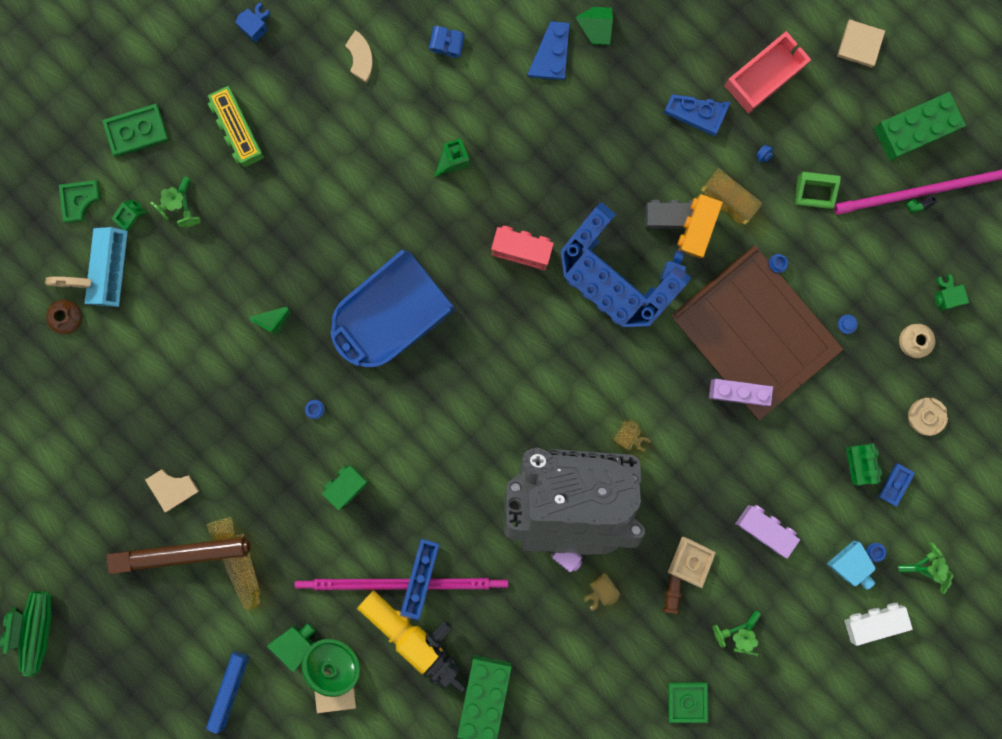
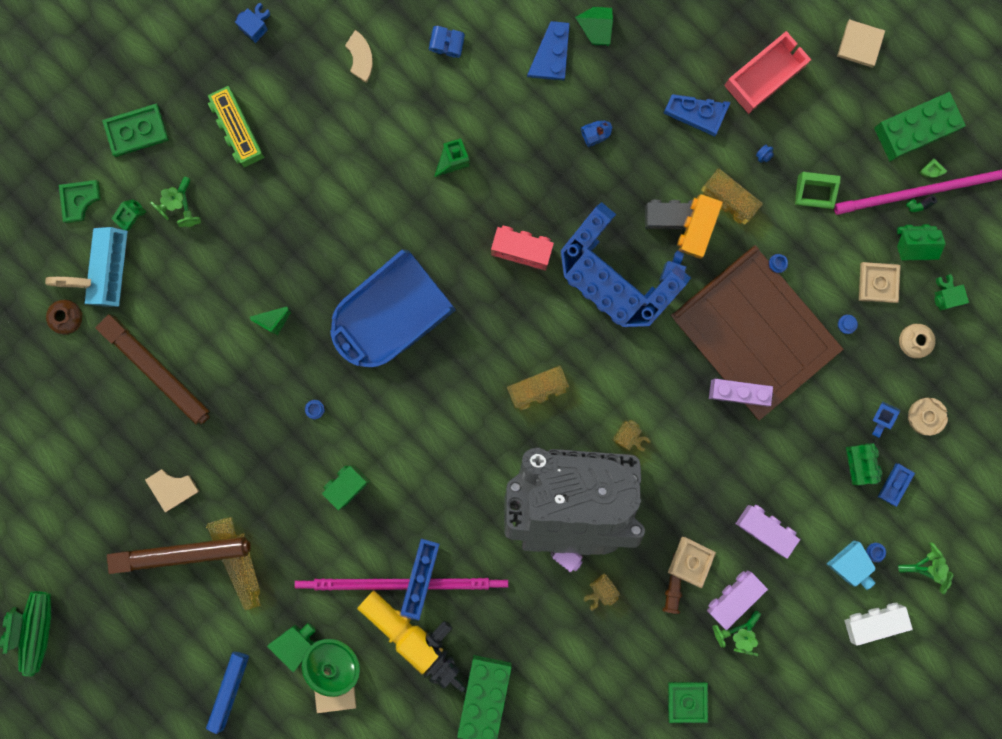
(121, 337): none -> reddish brown brick
(538, 388): none -> clear yellow brick
(596, 132): none -> blue rock
(736, 599): none -> lavender brick
(879, 282): none -> tan tile
(885, 417): none -> blue brick
(920, 242): none -> green brick
(933, 169): none -> bright green tile

